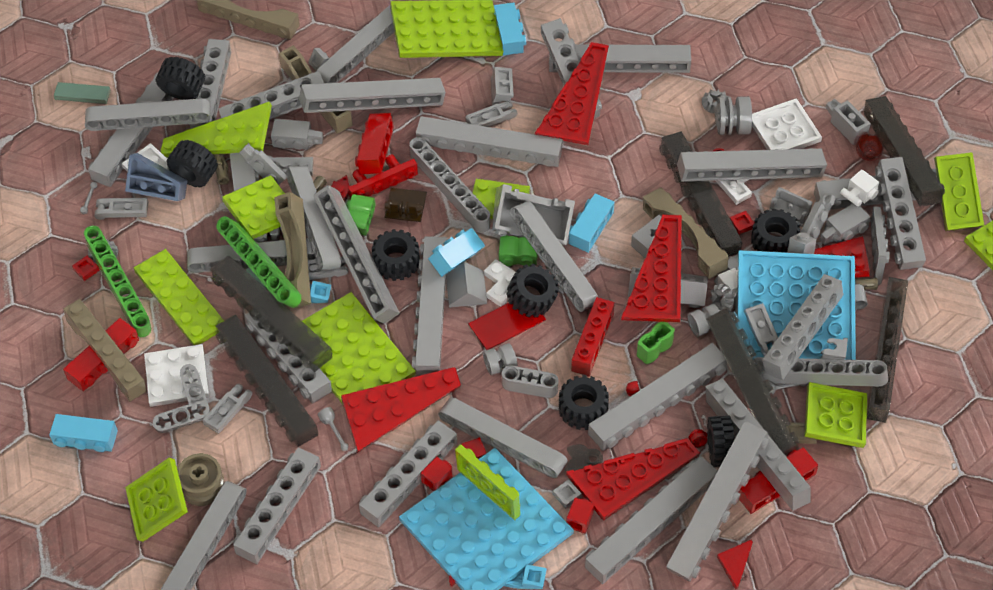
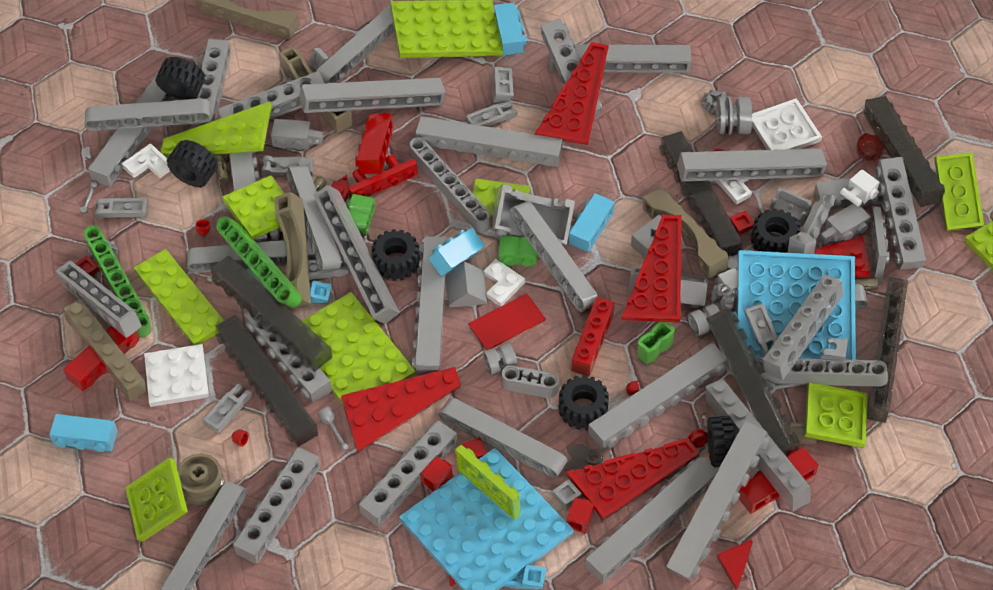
(82, 93): sand green tile -> none
(98, 299): none -> light grey brick
(153, 180): sand blue wedge -> none
(194, 403): light grey beam -> none
(203, 227): none -> red hinge
(240, 437): none -> red hinge
(262, 164): light grey hinge -> none
(405, 204): dark brown hinge -> none
(538, 279): black tyre -> none
(848, 120): light grey hinge -> none

